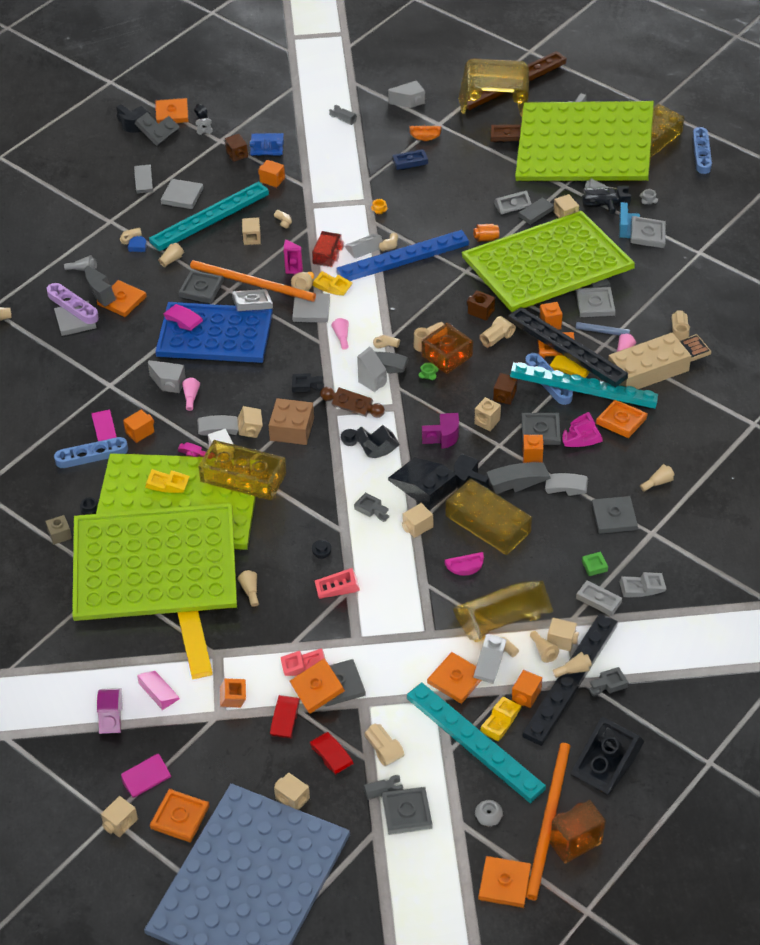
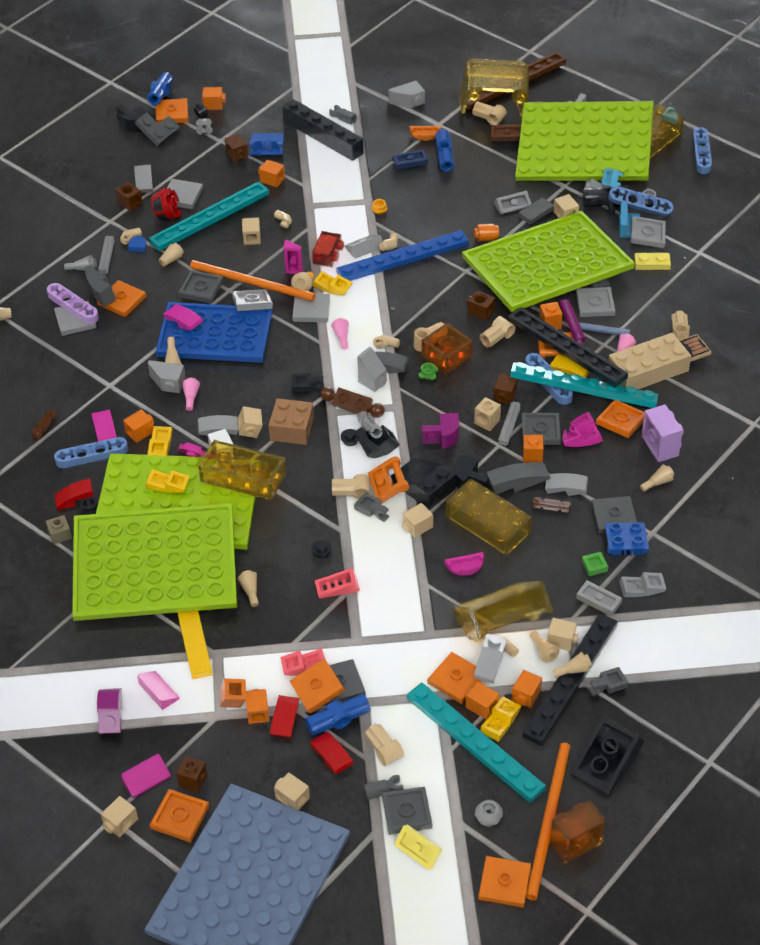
(44, 423): none -> reddish brown axle
(67, 496): none -> red slope
(106, 254): none -> light grey axle
(129, 196): none -> reddish brown brick
(160, 89): none -> blue piece
(160, 441): none -> yellow slope
(165, 204): none -> red cone
(172, 355): none -> tan cone
(191, 774): none -> reddish brown brick
(213, 98): none -> orange brick
(257, 706): none -> orange brick
(323, 129): none -> black brick
(337, 714): none -> blue piece
(355, 486): none -> tan piece
(369, 424): none -> light grey pin
(382, 481): none -> orange plate
(418, 847): none -> light yellow plate
(444, 150): none -> blue piece
(481, 700): none -> orange brick
(493, 114): none -> tan piece
(509, 423): none -> light grey axle
(551, 504): none -> axle
(572, 321): none -> magenta piece
(610, 177): none -> medium azure tile
(626, 537): none -> blue hinge
(641, 198): none -> medium blue beam
(652, 261): none -> light yellow plate
(662, 433): none -> lavender brick
(669, 115): none -> sand green tile

